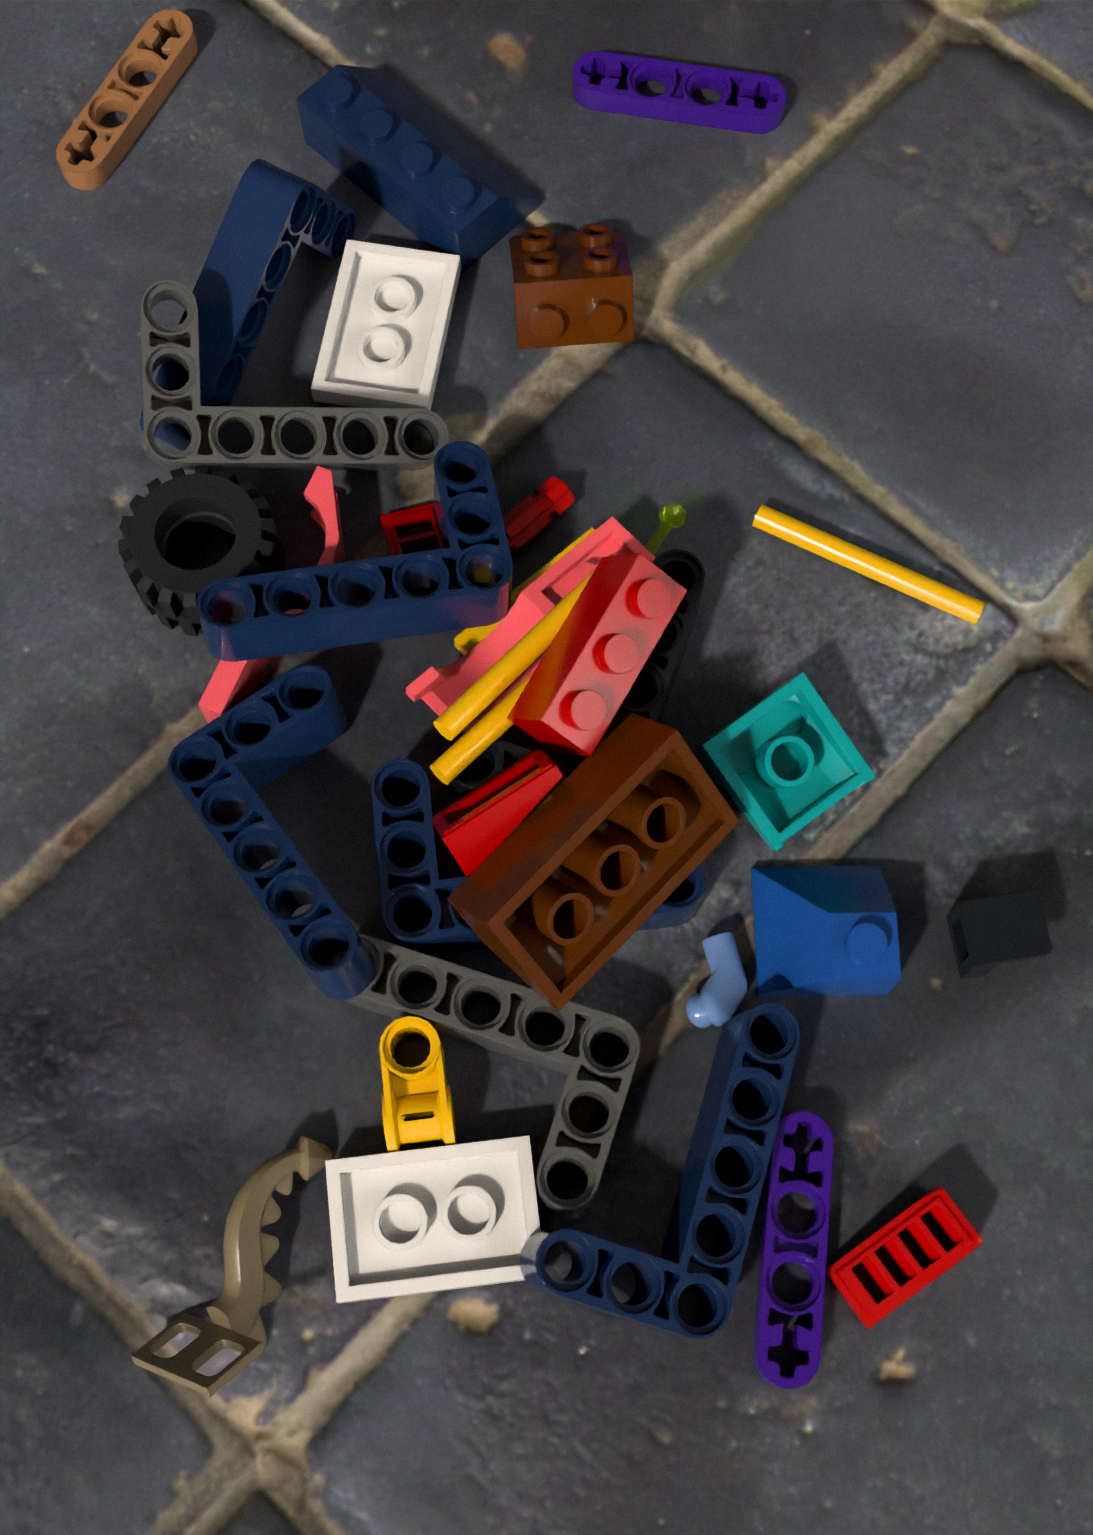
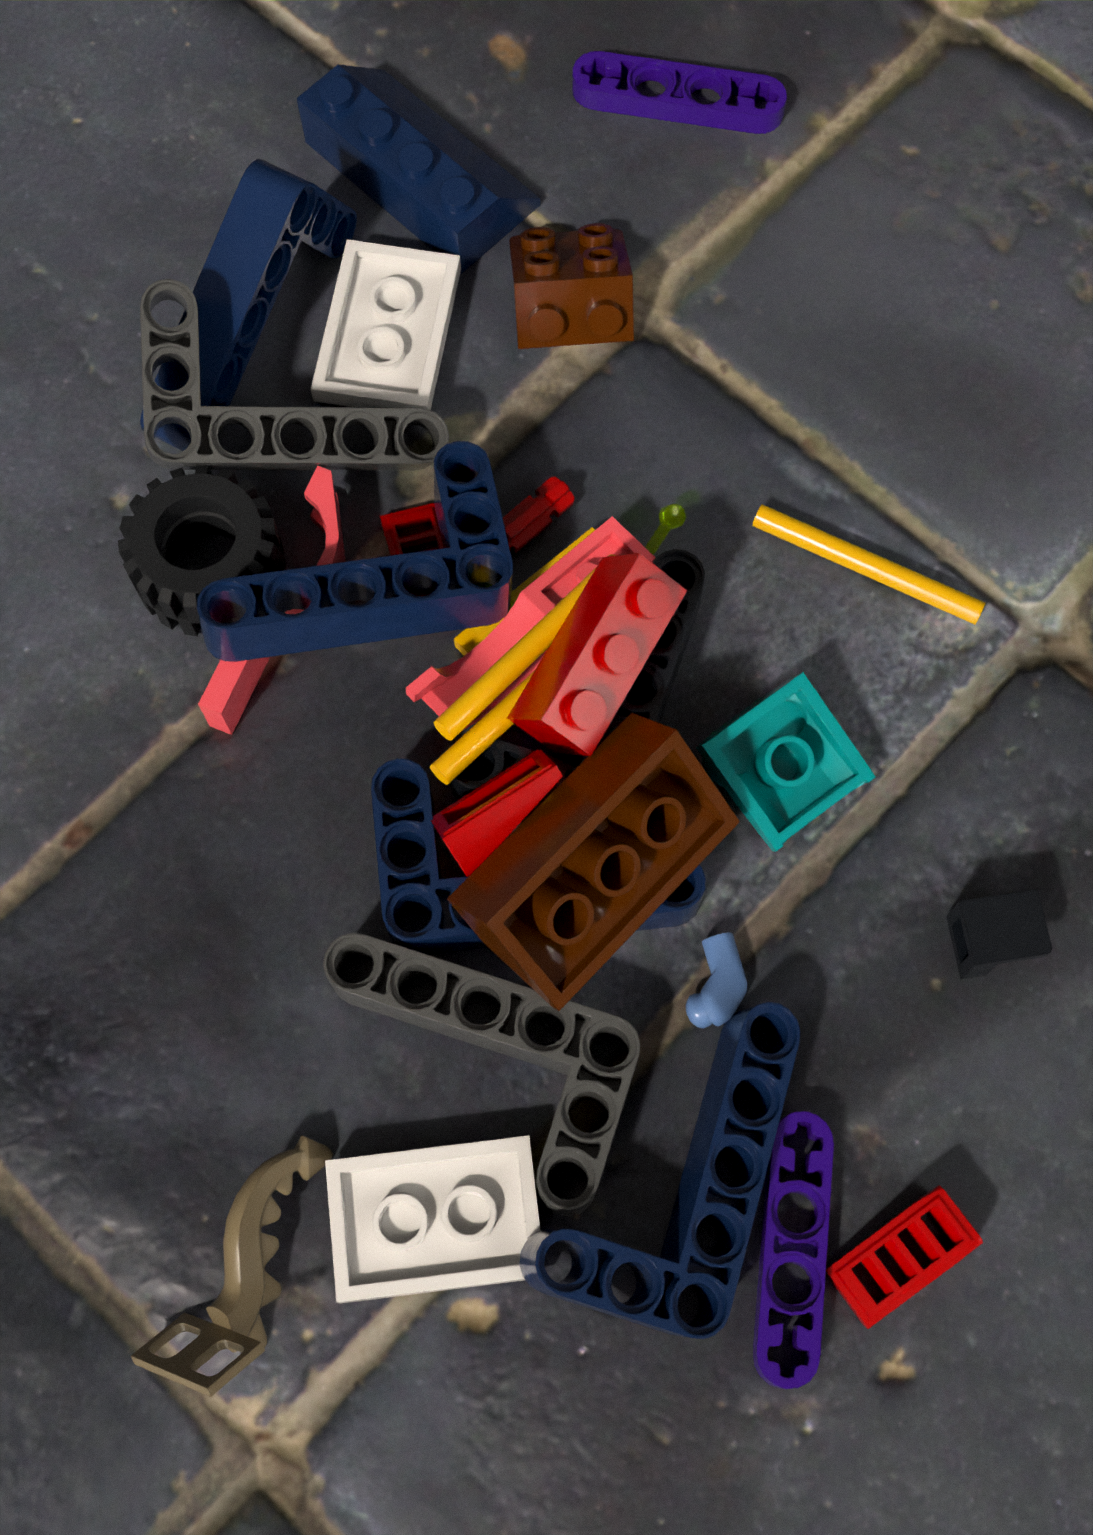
(119, 95): medium nougat beam -> none
(294, 720): dark blue beam -> none
(415, 1090): yellow piece -> none
(824, 931): blue slope -> none

